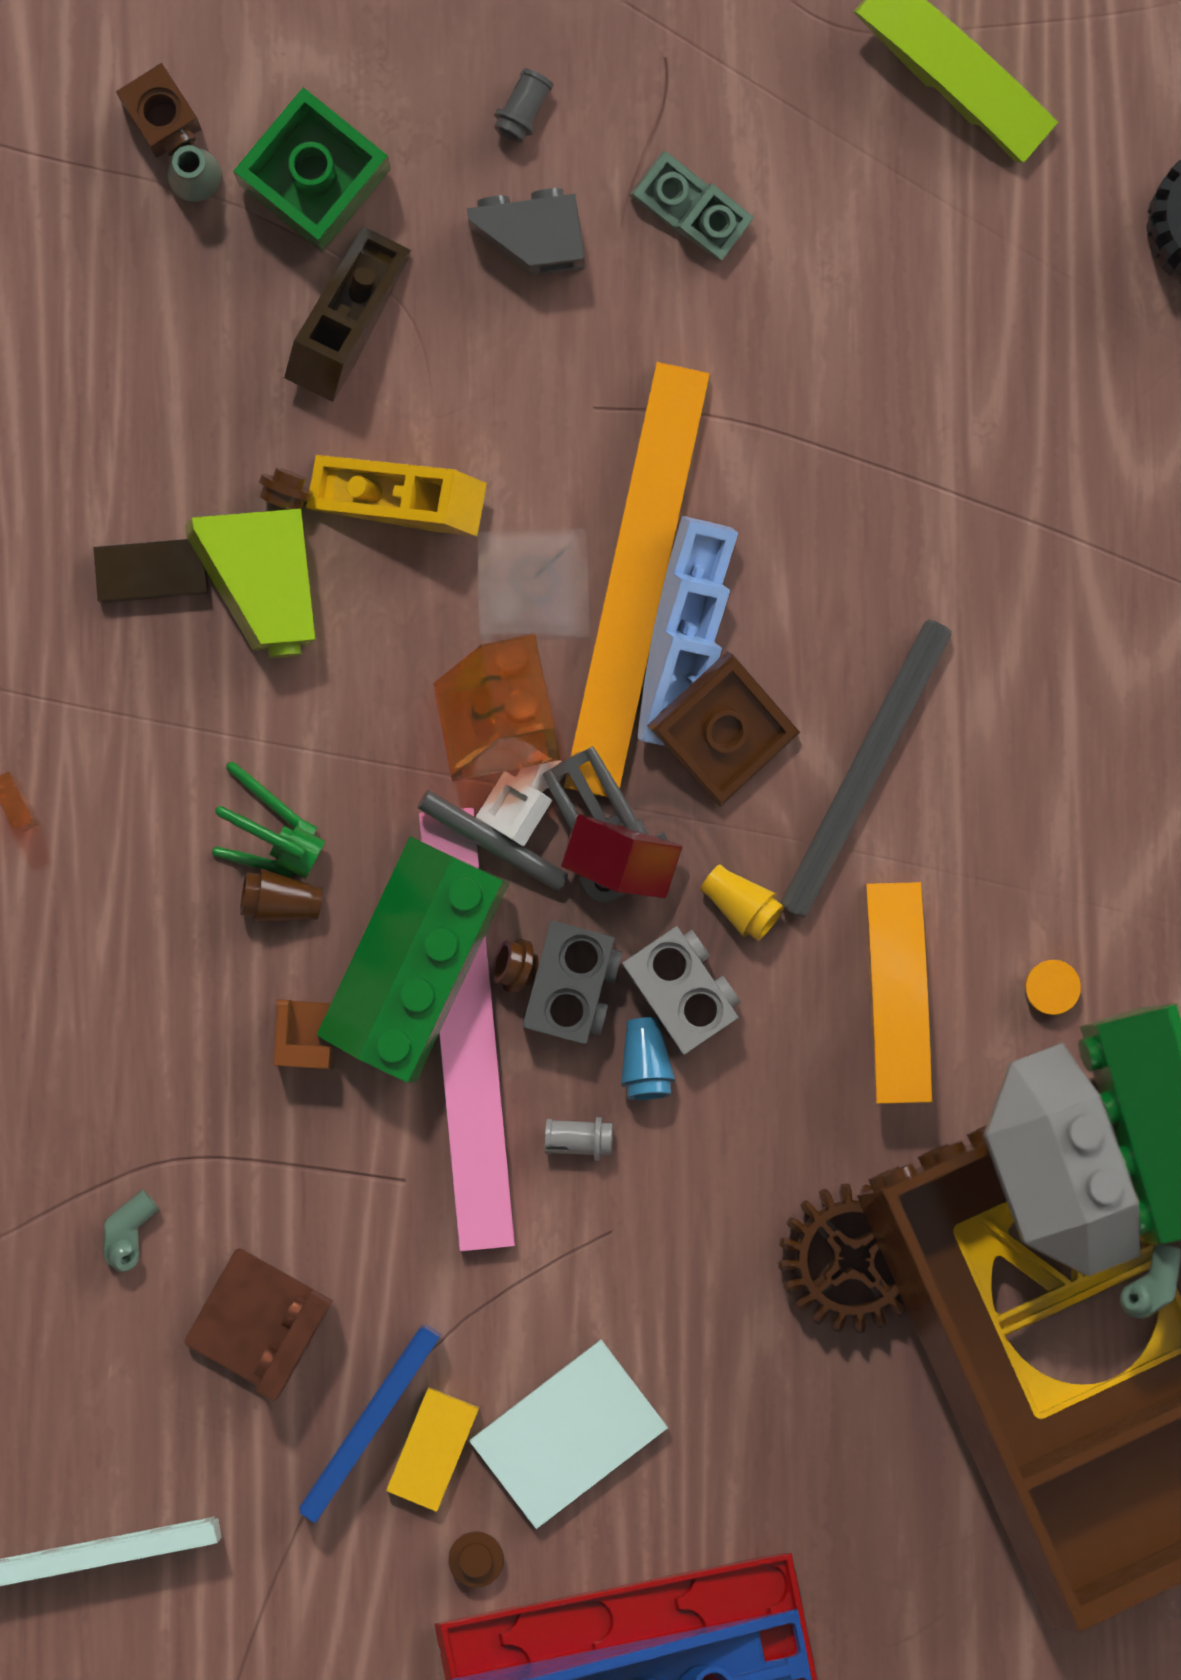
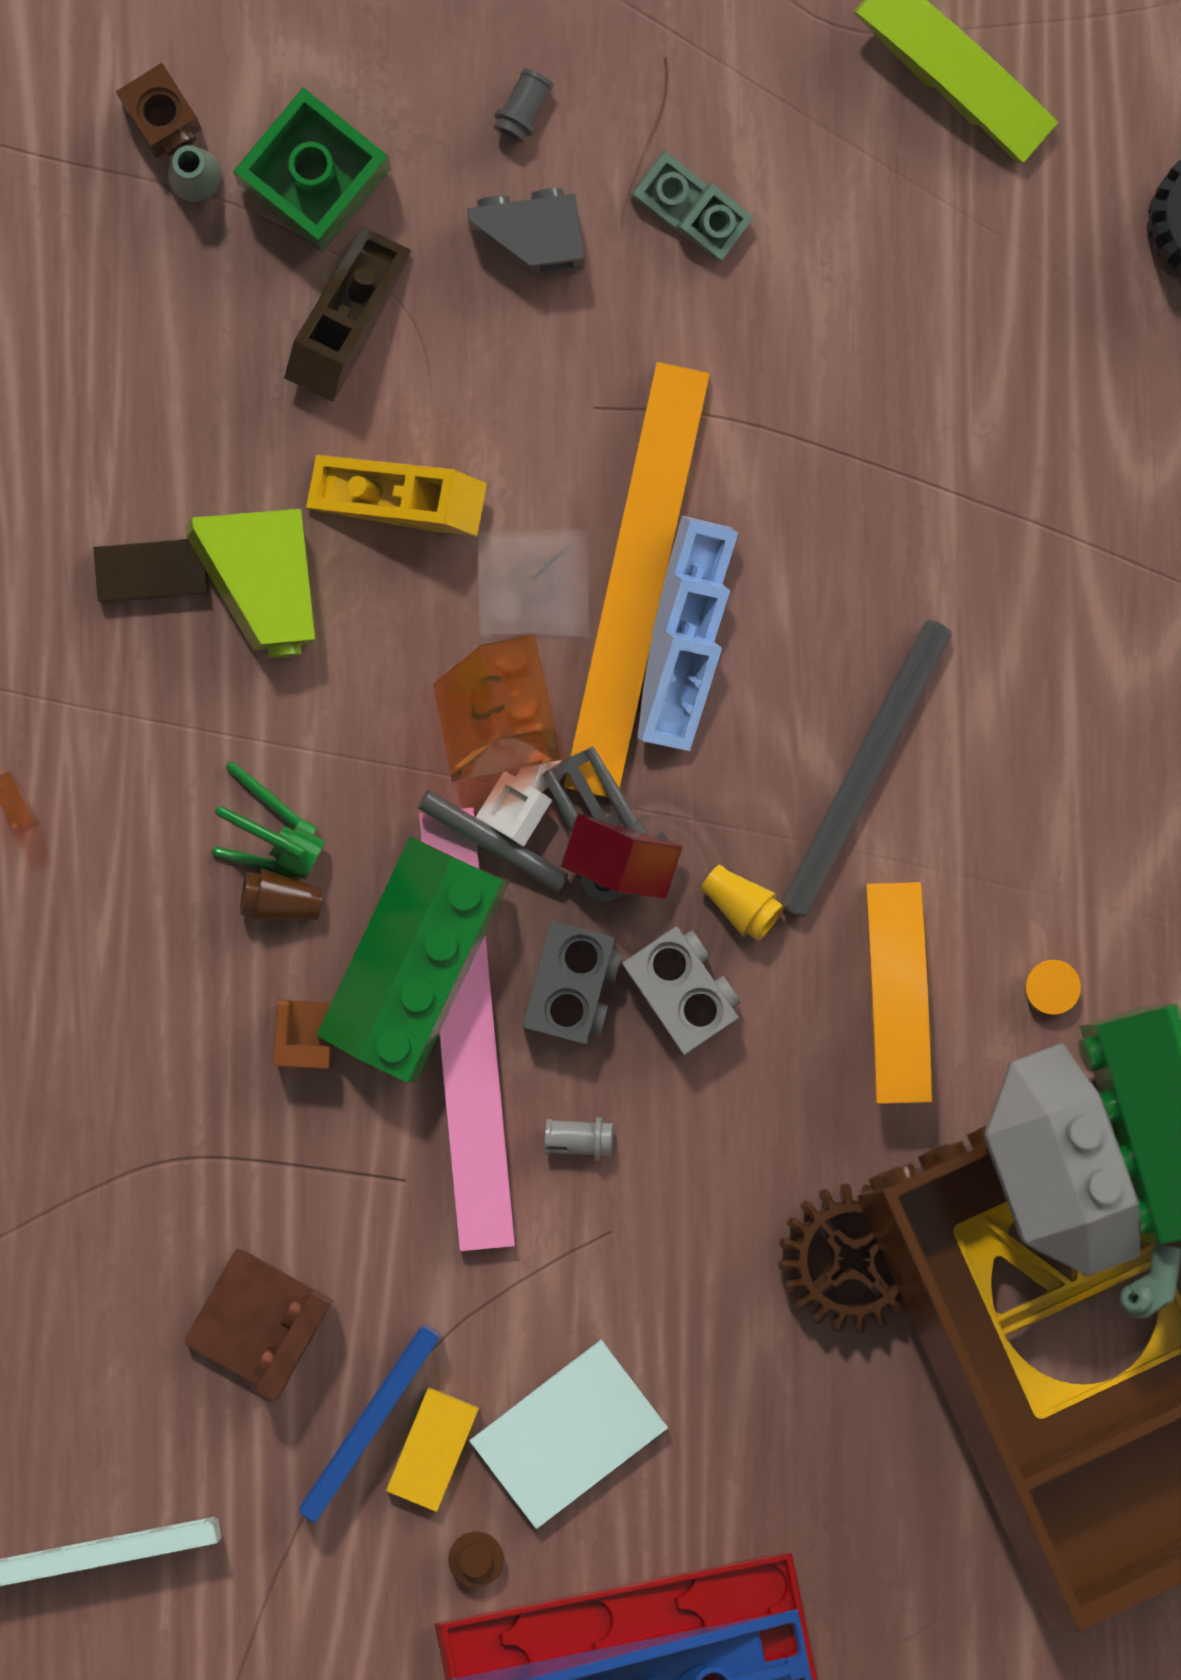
(121, 1231): sand green arm -> none
(285, 489): reddish brown plate -> none
(515, 965): reddish brown plate -> none
(646, 1061): dark azure cone -> none
(723, 728): reddish brown tile -> none

